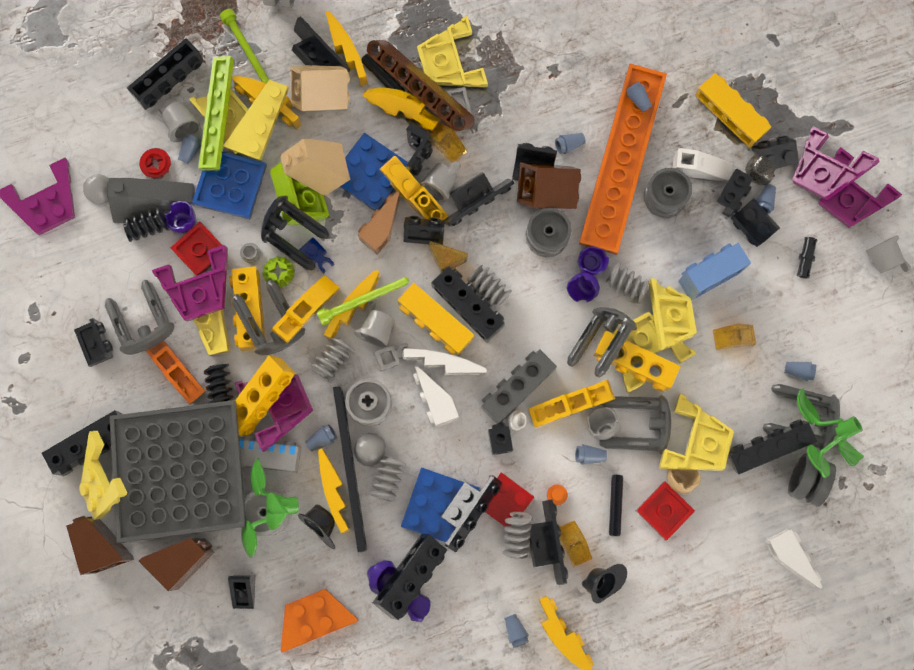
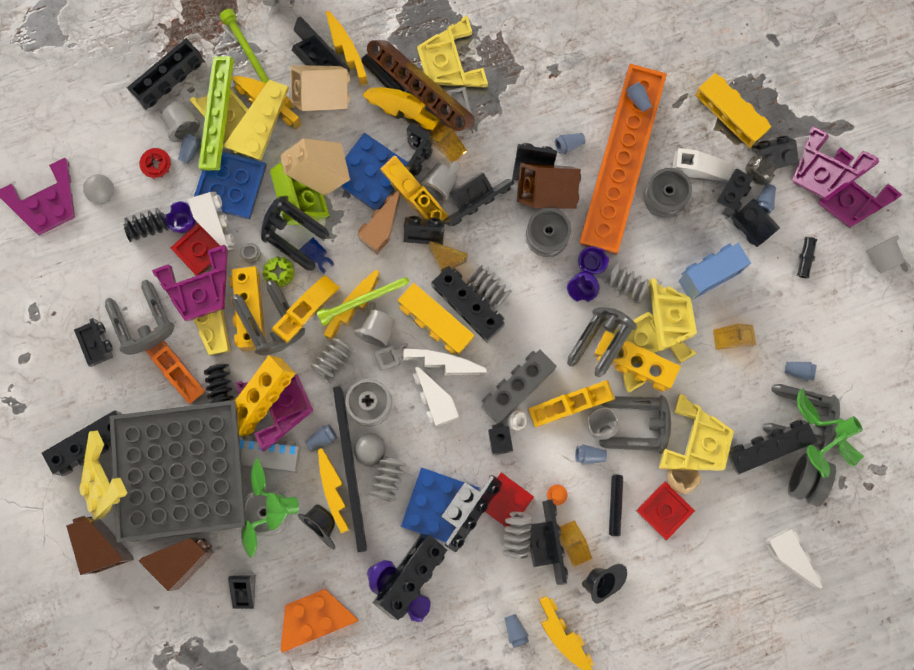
(137, 195): dark grey wedge -> none
(208, 213): none -> white slope

